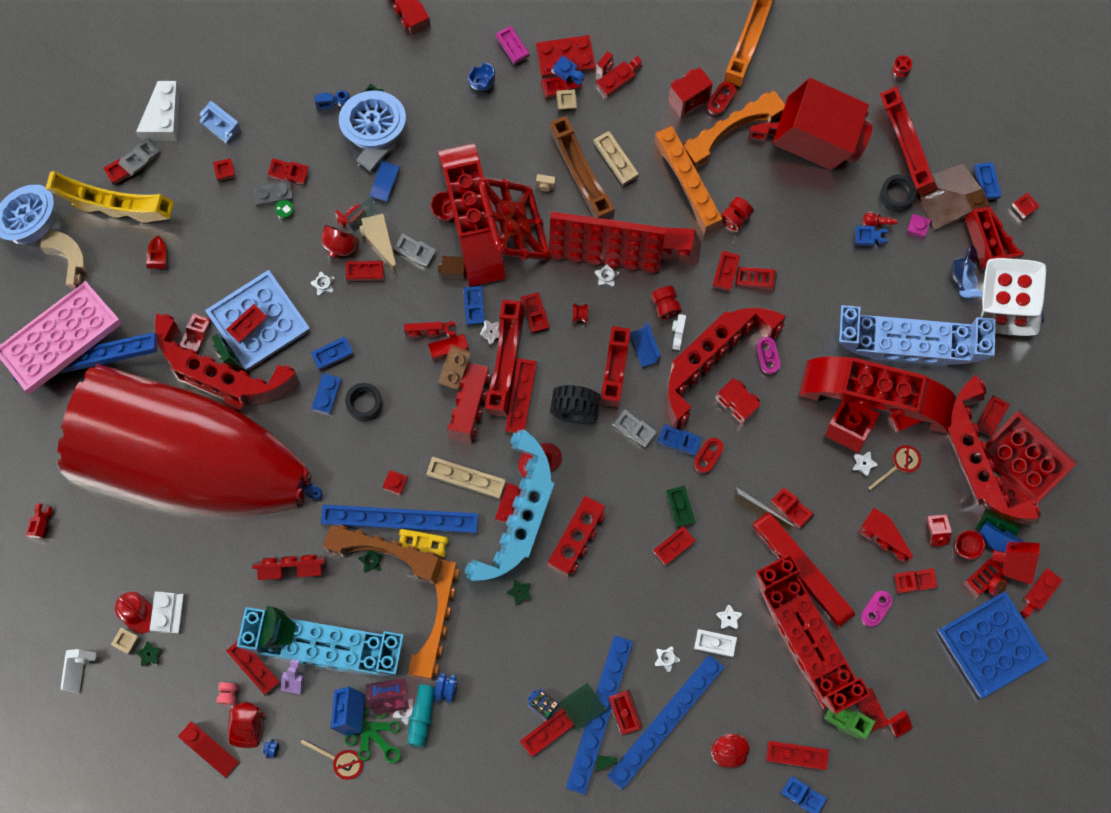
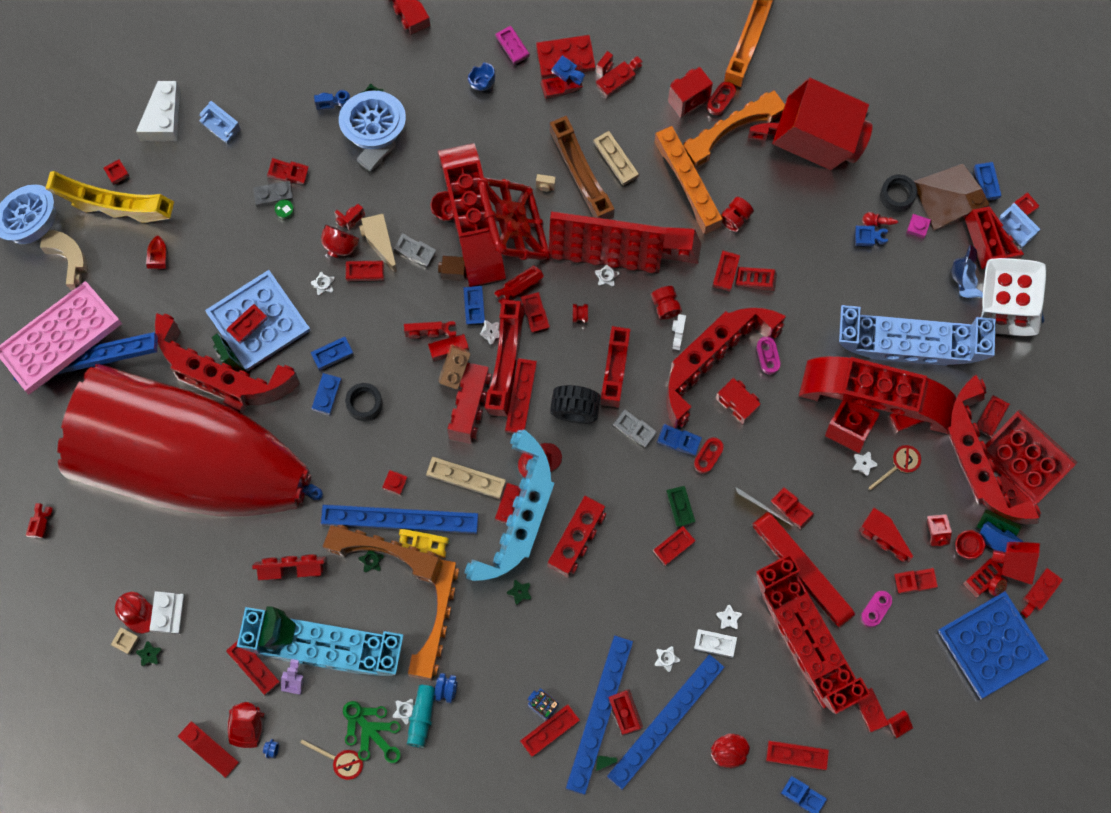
(73, 669): white bracket -> none
(139, 157): light grey slope -> none
(195, 332): red slope -> none
(224, 169): red plate -> none
(227, 693): coral wheel -> none
(347, 711): blue panel -> none
(365, 210): clear light blue piece -> none
(384, 181): blue slope -> none
(387, 696): clear pink brick -> none
(519, 283): none -> red plate
(566, 100): tan plate -> none
(582, 706): clear green piece -> none
(645, 346): blue panel -> none
(851, 723): bright green brick -> none
(902, 62): red wheel -> none
(909, 141): red arch -> none
(1018, 225): none -> light blue hinge

